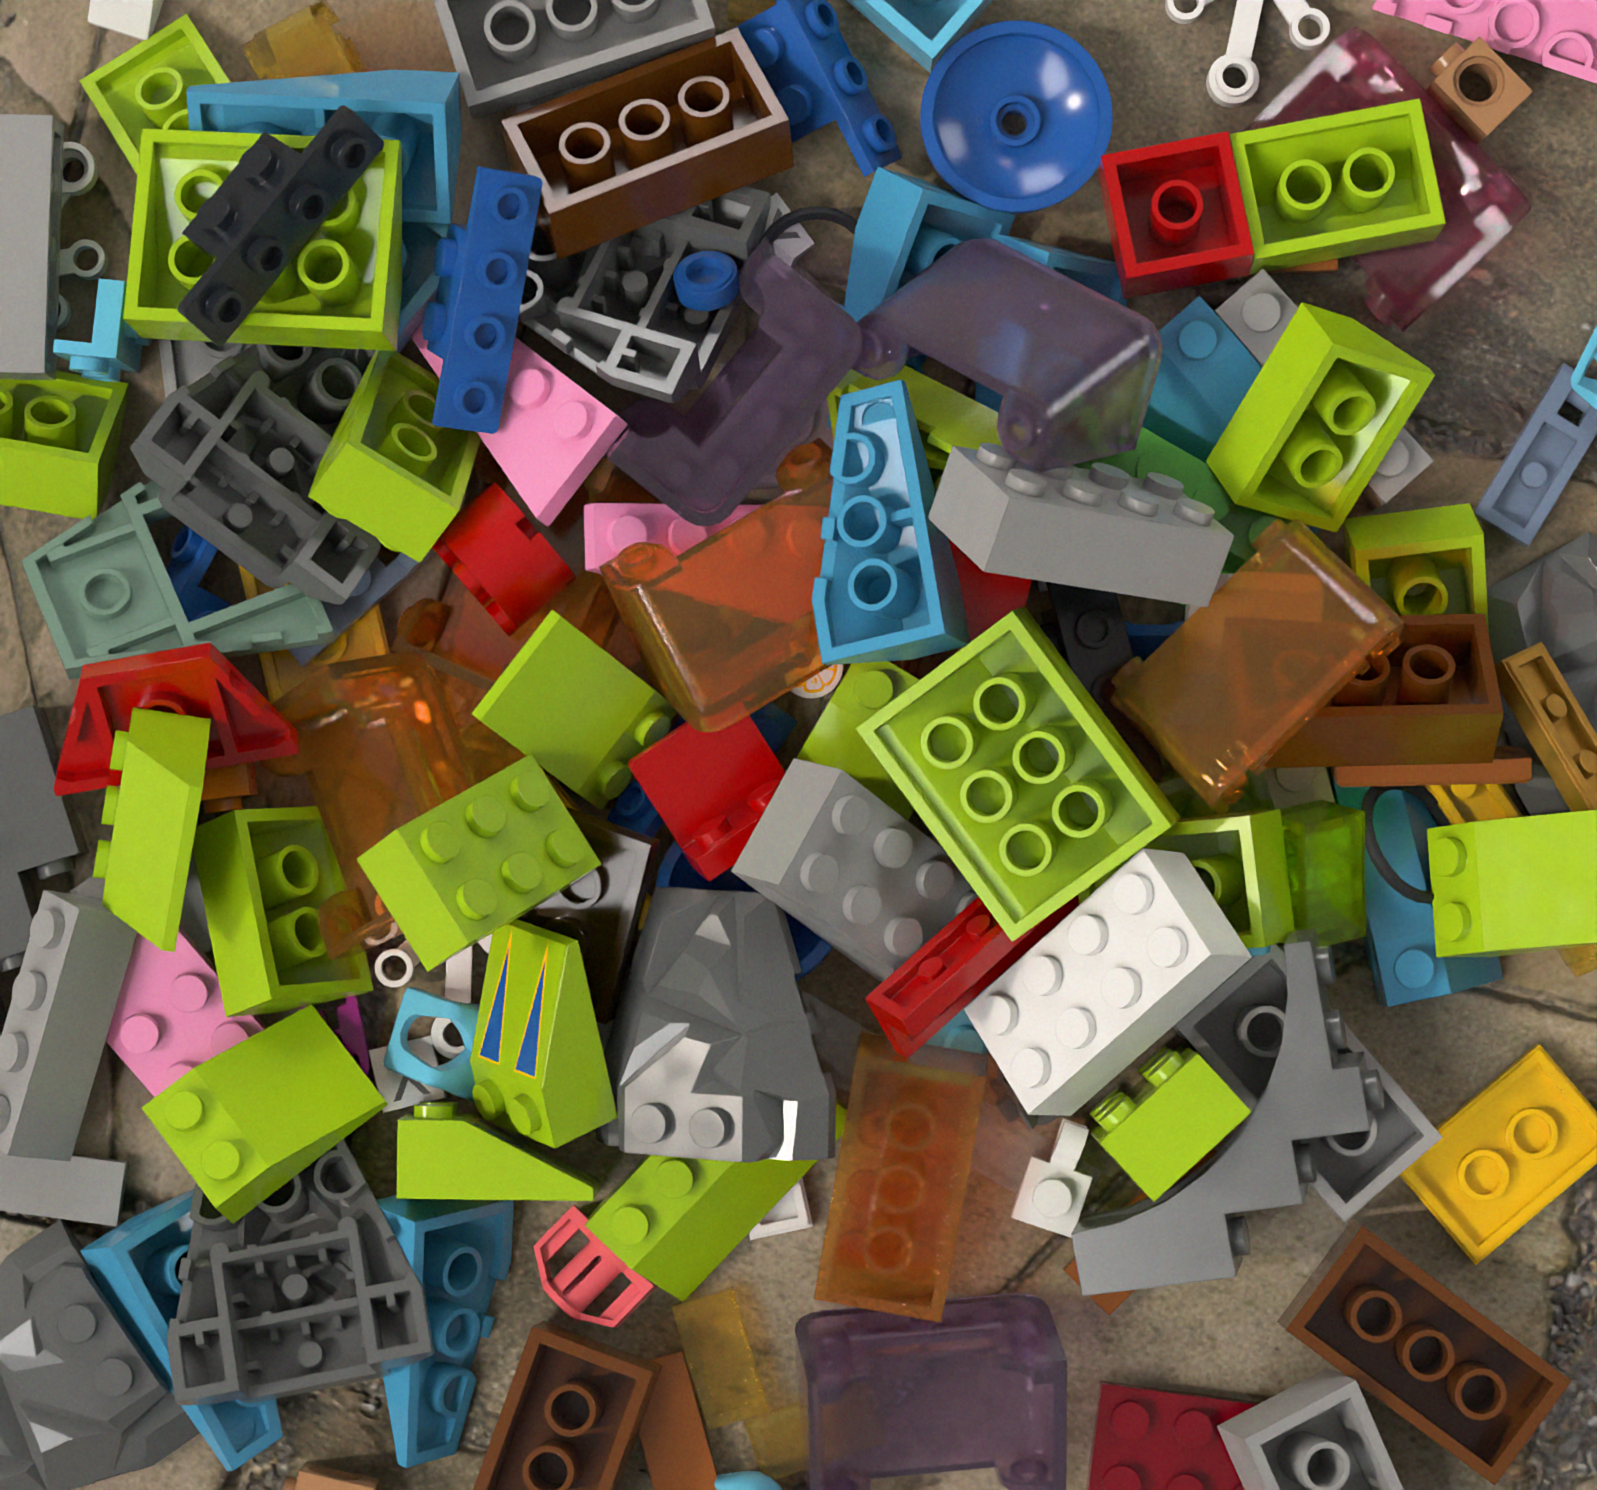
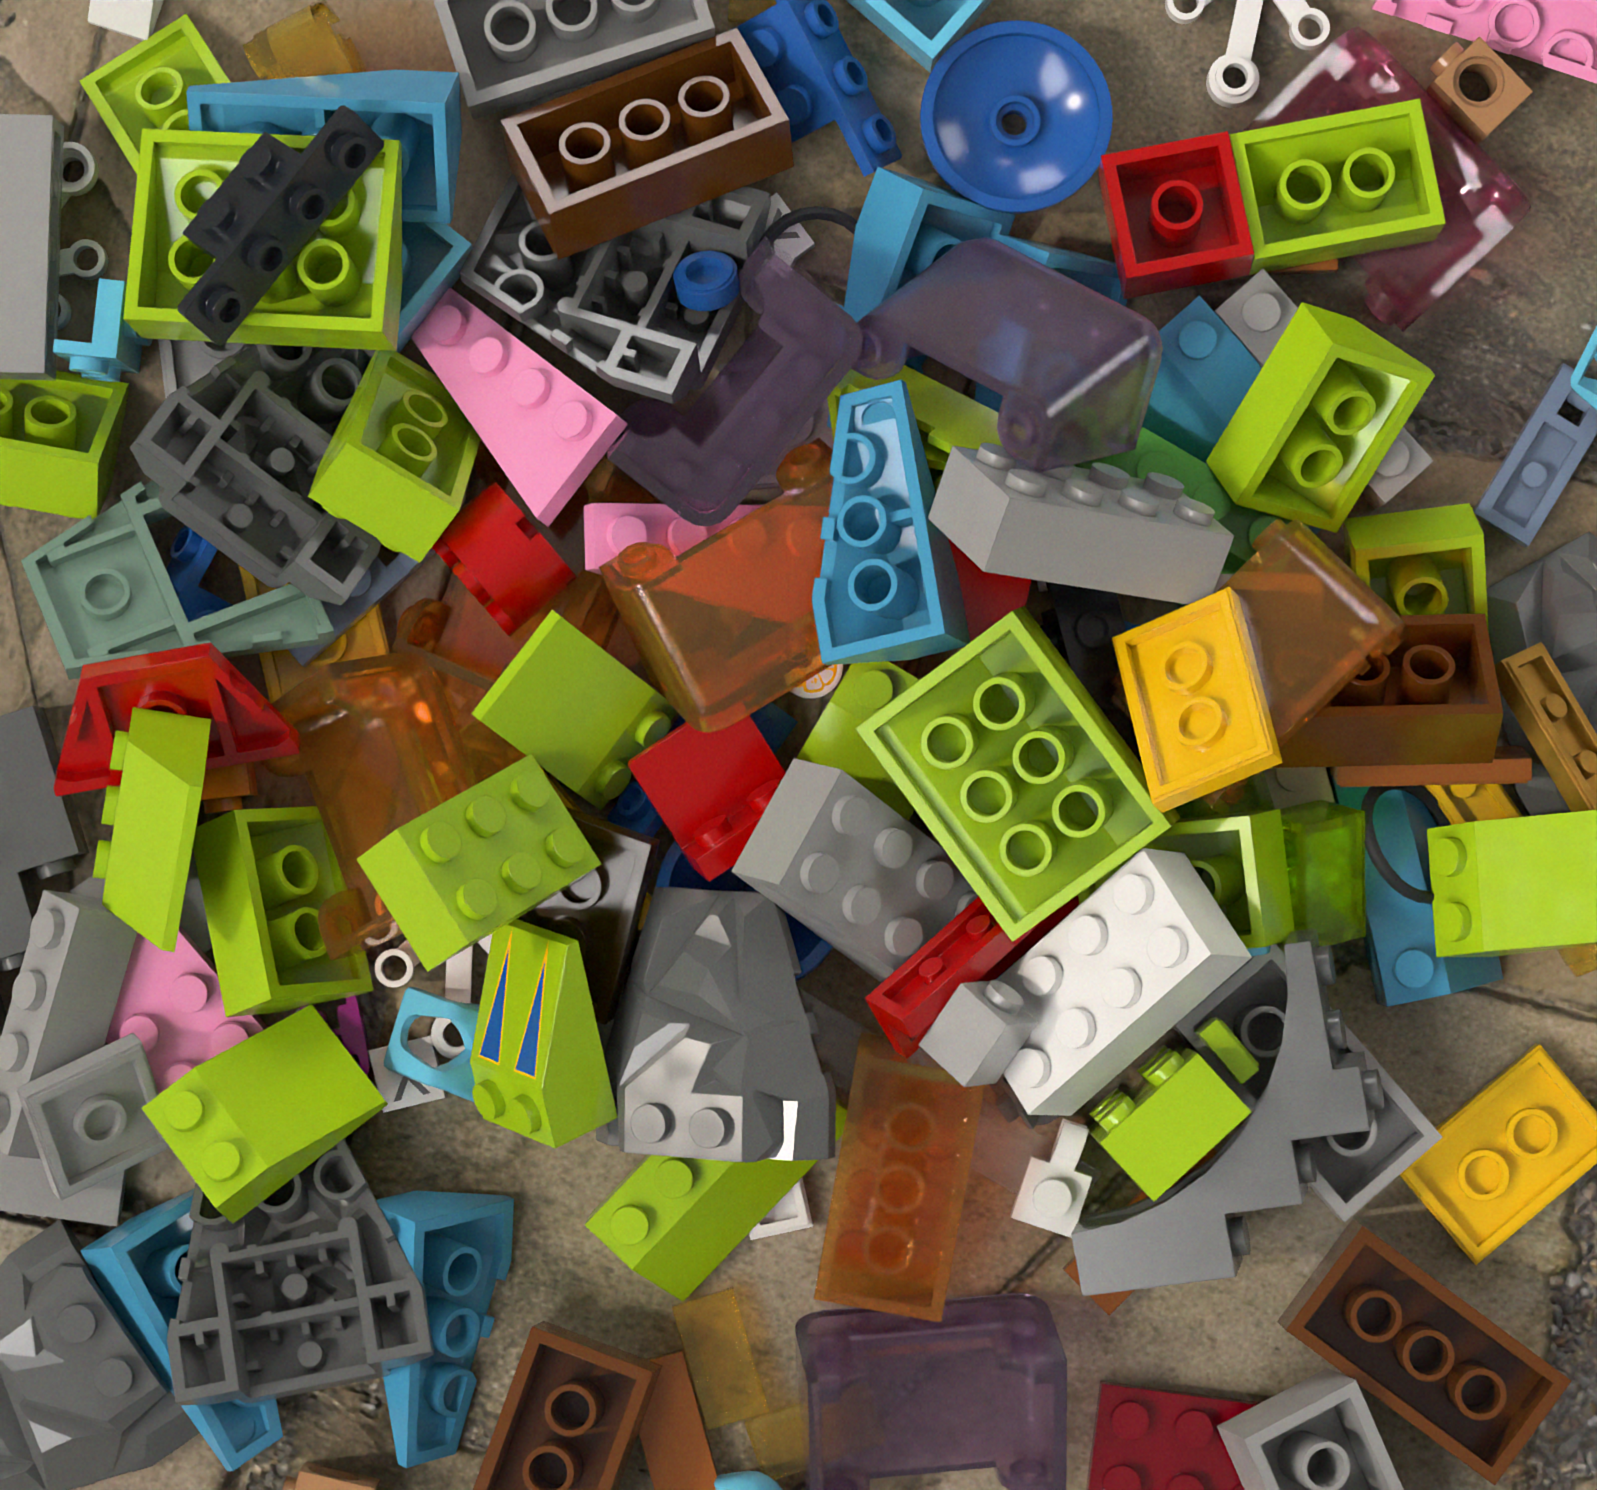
(92, 1117): none -> light grey tile
(472, 1159): lime slope -> none
(481, 298): blue bracket -> none
(587, 1273): coral piece -> none
(979, 1032): none -> light grey brick
(1196, 700): none -> yellow tile
(1227, 1049): none -> lime tile

